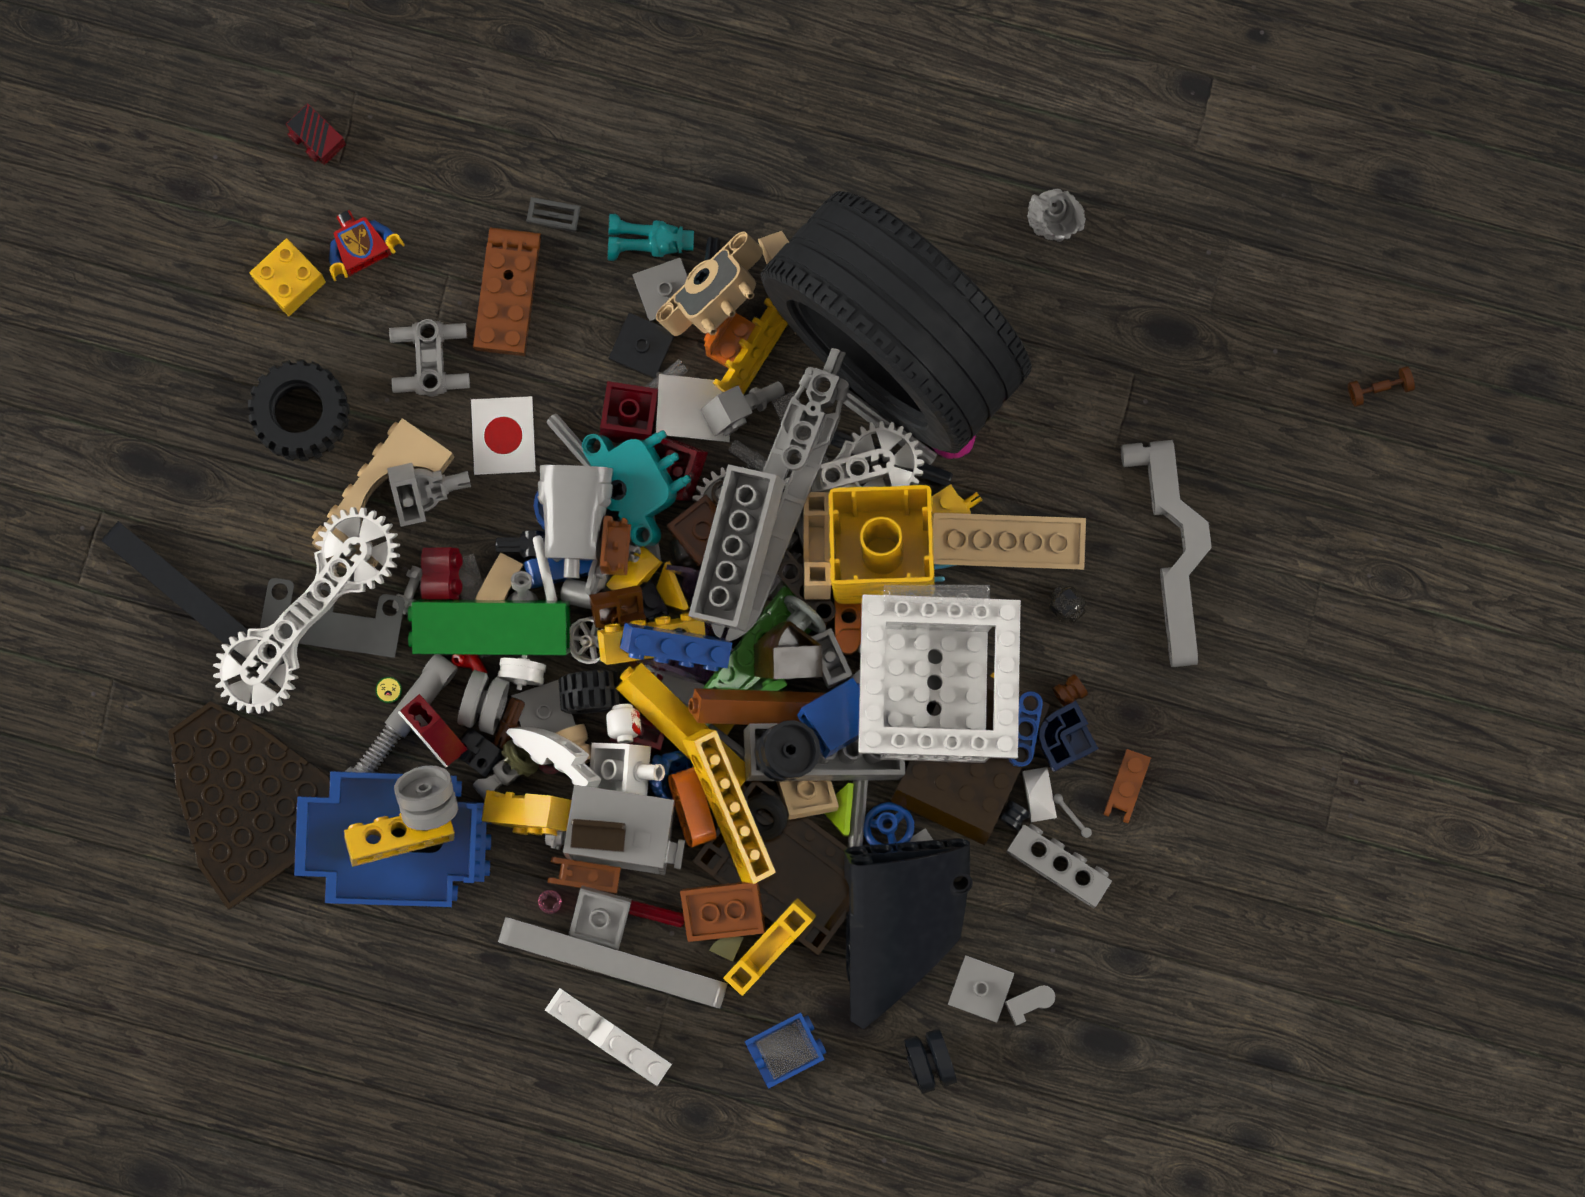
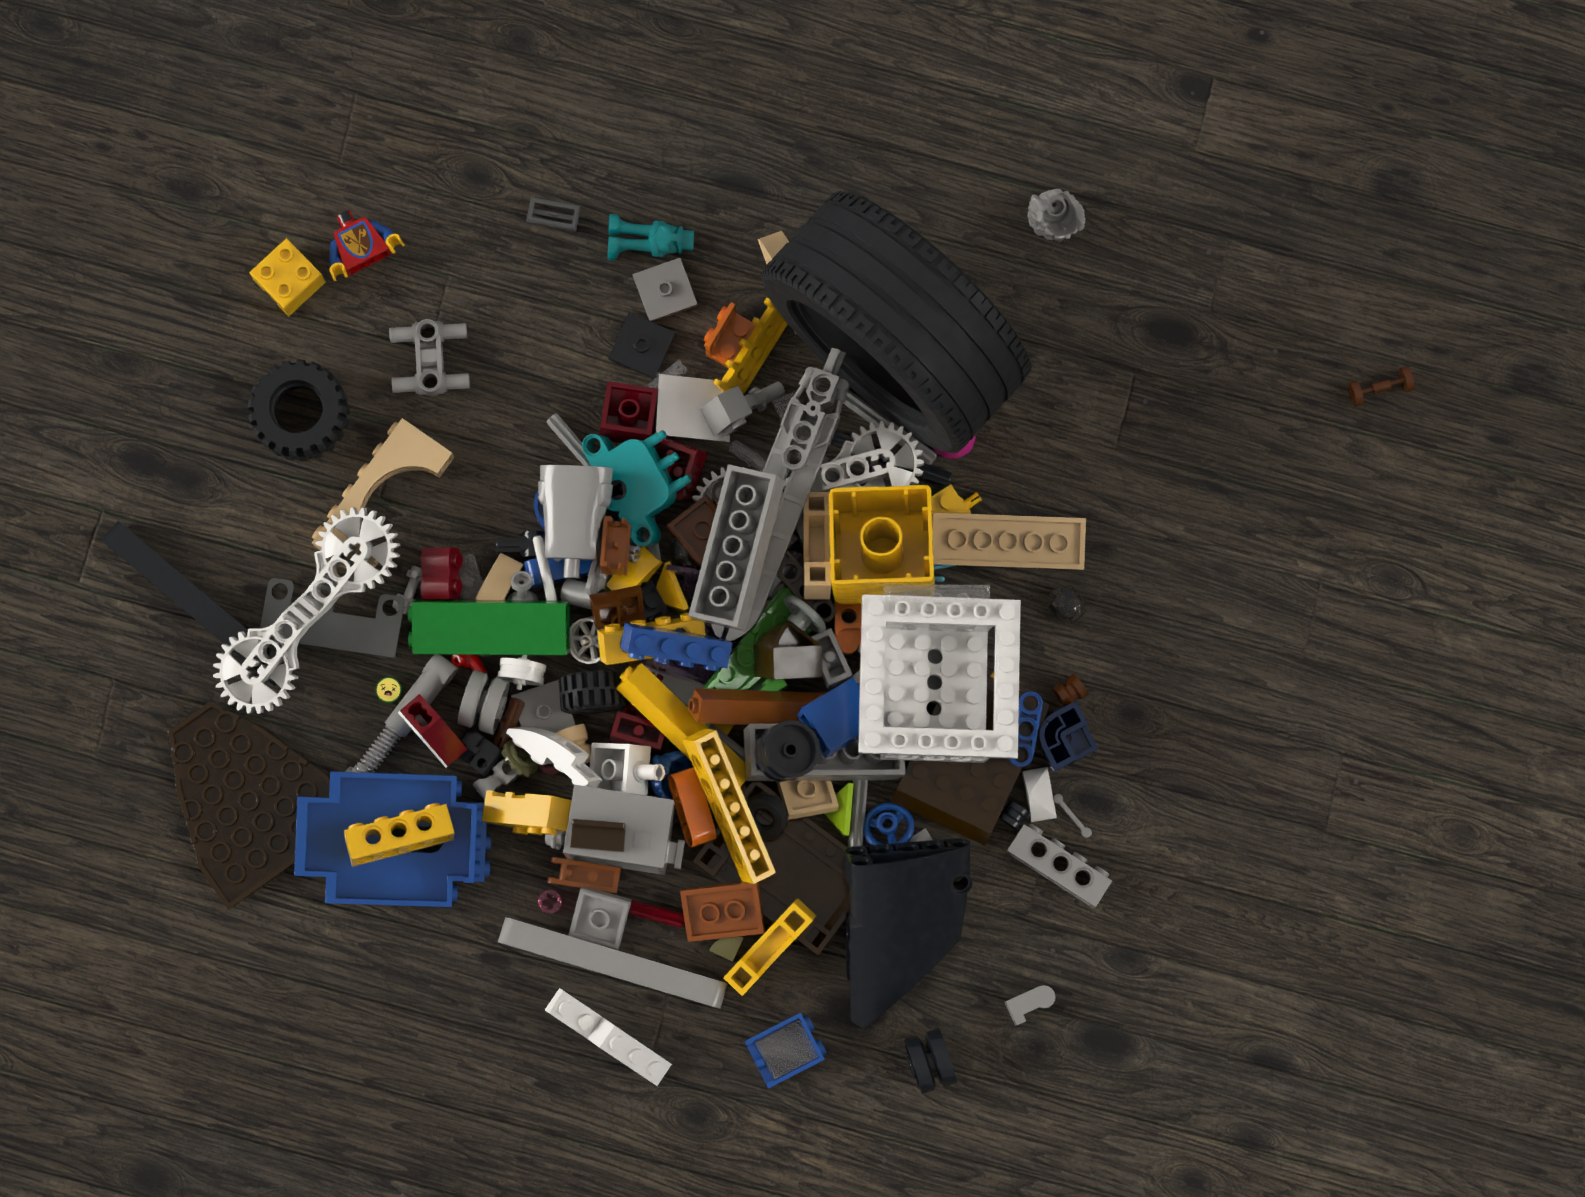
(315, 134): brick -> none
(421, 490): light grey brick -> none
(426, 797): light grey wheel -> none
(503, 435): white sticker -> none
(504, 303): dark orange hinge -> none
(623, 723): white head -> none
(713, 287): tan piece -> none
(981, 989): light grey plate -> none
(1128, 783): dark orange hinge -> none
(1195, 543): light grey beam -> none

